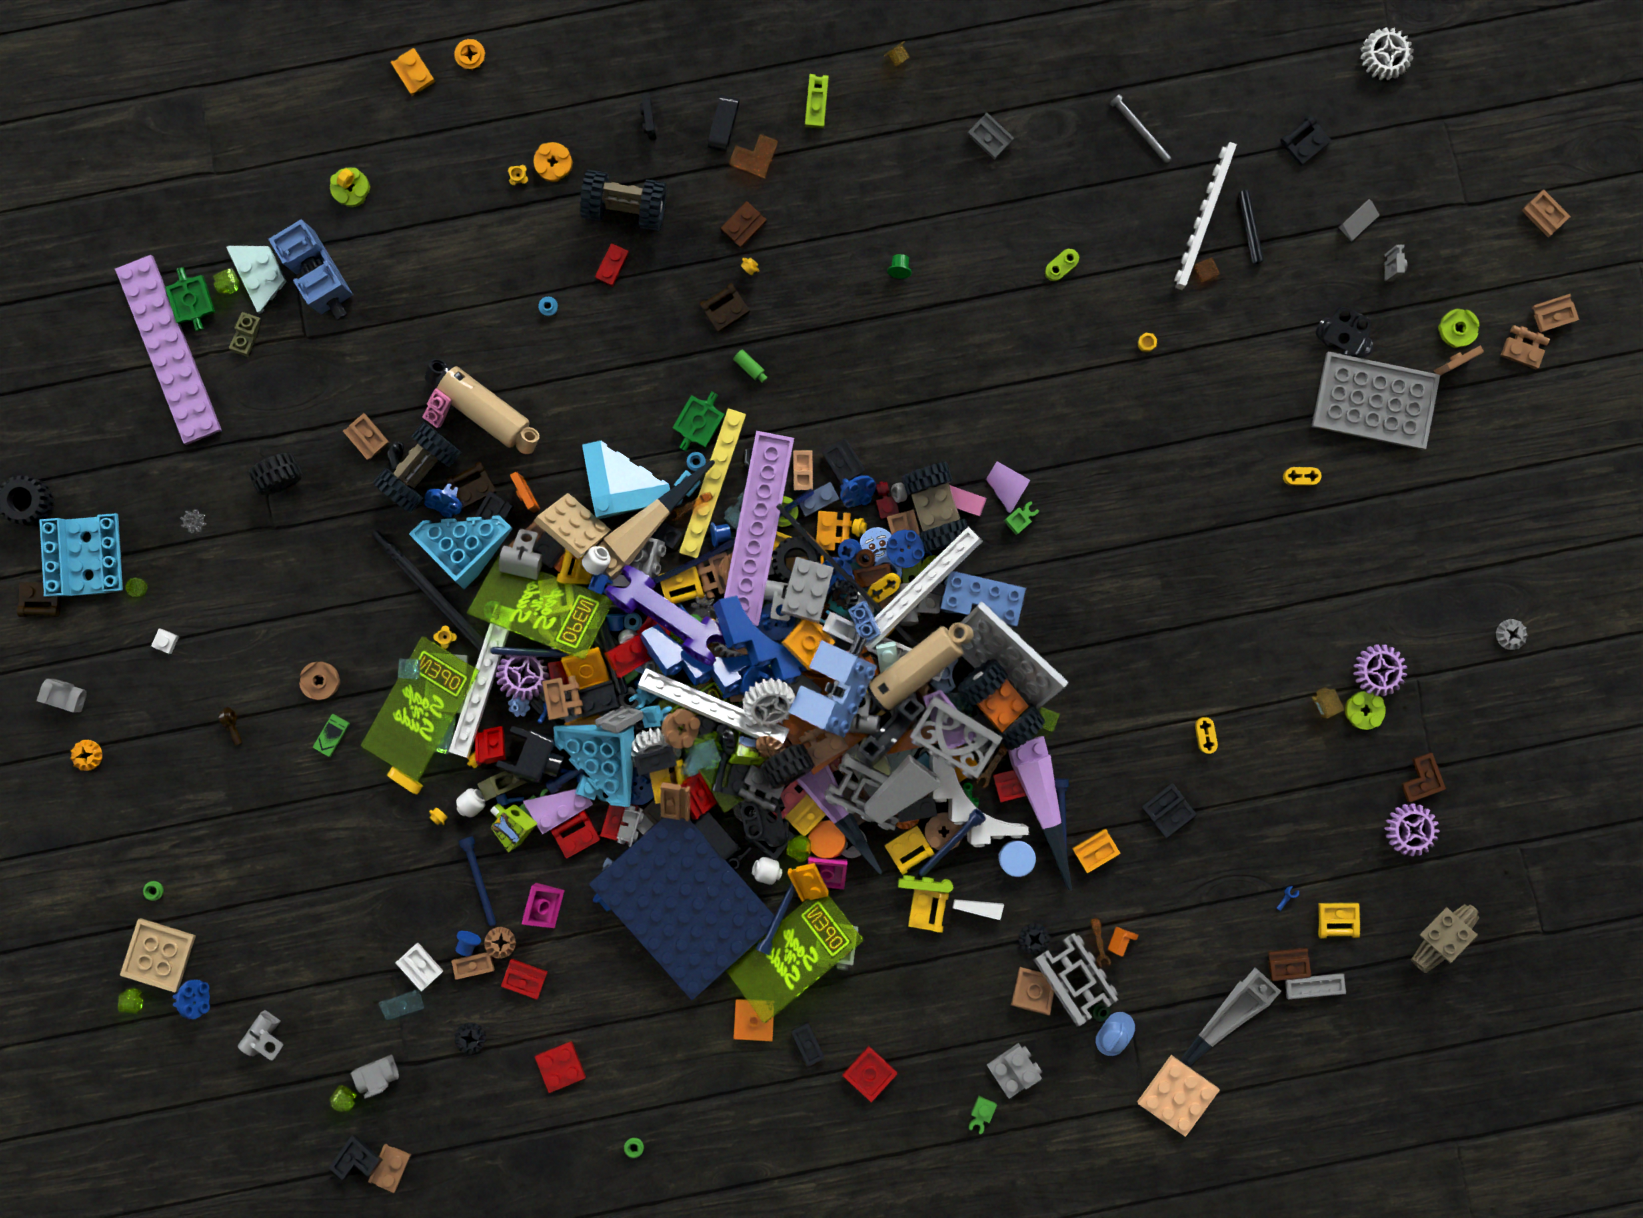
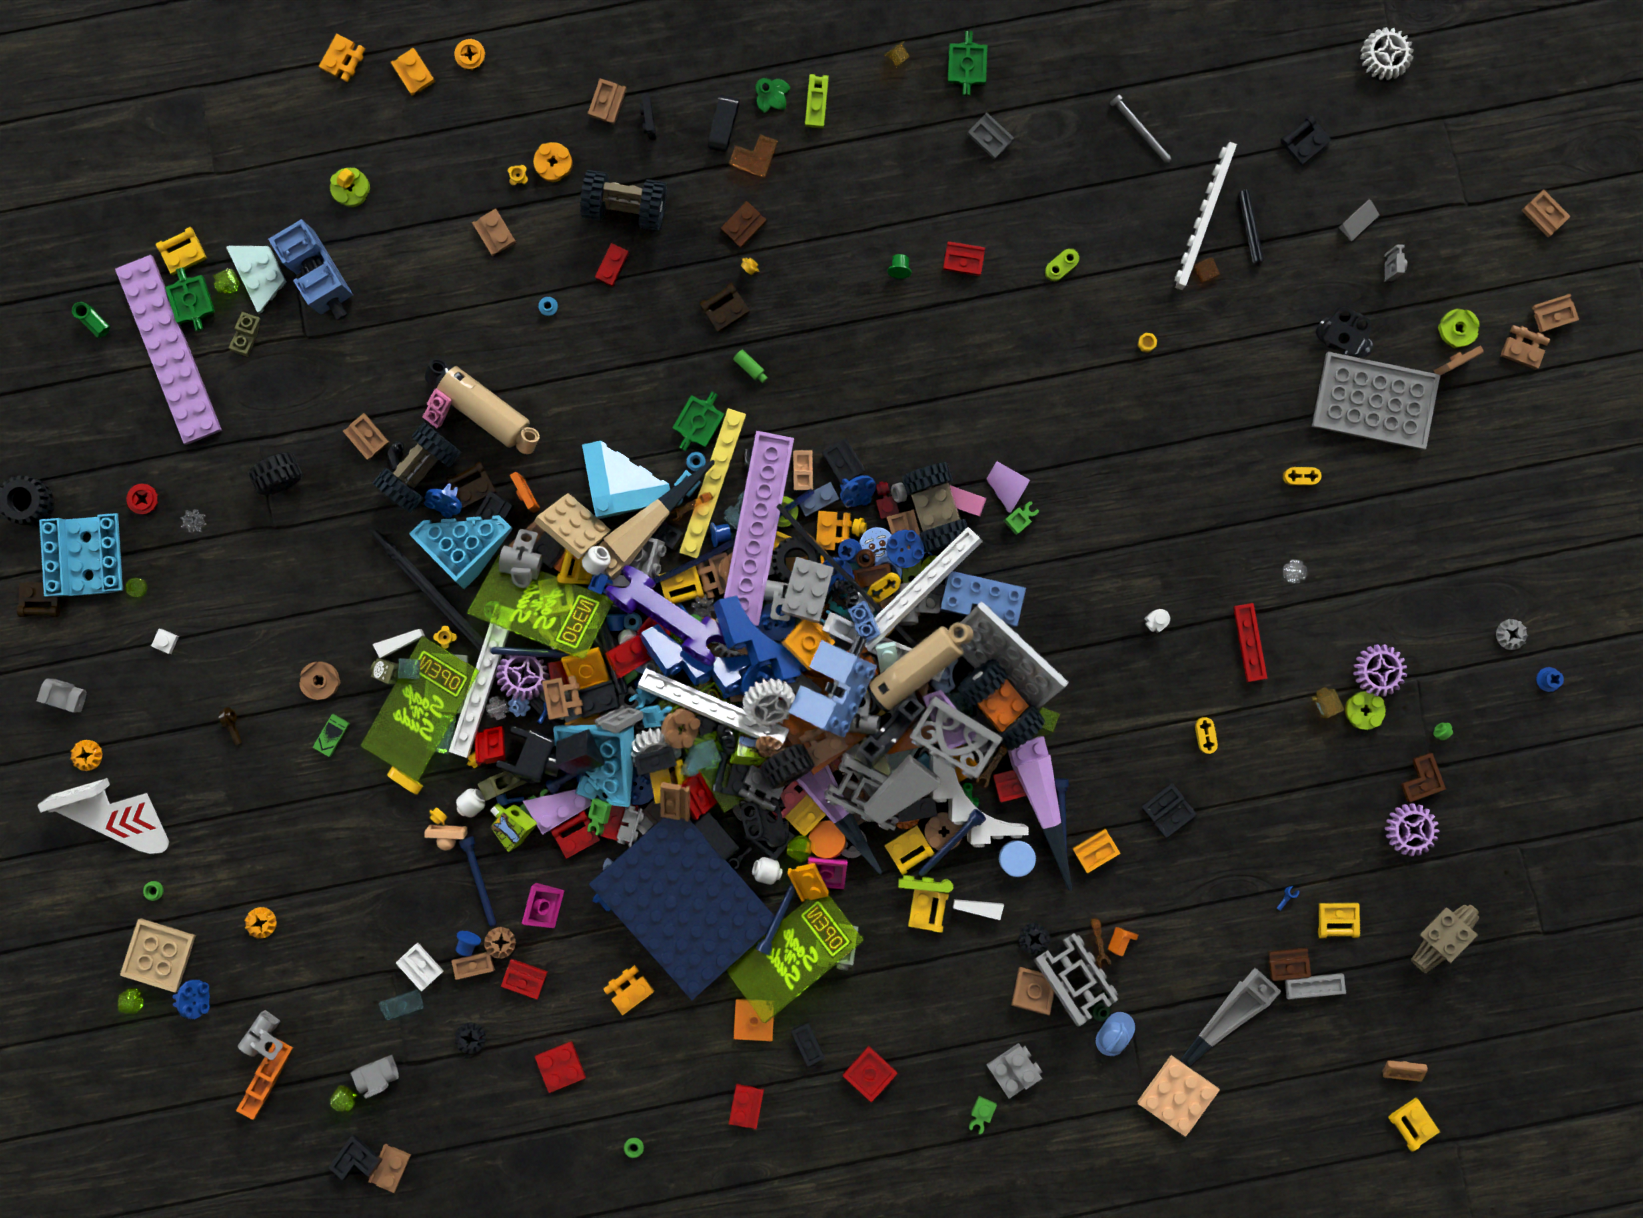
(91, 319): none -> green piece
(127, 821): none -> white piece
(133, 498): none -> red gear
(184, 256): none -> yellow plate
(263, 914): none -> light orange gear
(263, 1082): none -> orange slope
(337, 55): none -> light orange plate
(385, 671): none -> olive slope
(393, 644): none -> white piece
(446, 835): none -> light nougat tile
(494, 232): none -> medium nougat plate
(497, 708): none -> clear gear
(521, 576): none -> light grey tile
(578, 753): none -> black slope
(599, 814): none -> bright green plate
(607, 101): none -> medium nougat plate
(633, 994): none -> light orange plate
(746, 1106): none -> red plate
(773, 96): none -> green plate
(964, 258): none -> red plate
(967, 63): none -> green plate
(1157, 620): none -> white plate
(1250, 642): none -> red plate
(1295, 571): none -> clear gear
(1404, 1070): none -> medium nougat plate
(1419, 1121): none -> yellow plate
(1443, 731): none -> bright green plate
(1549, 679): none -> blue piece

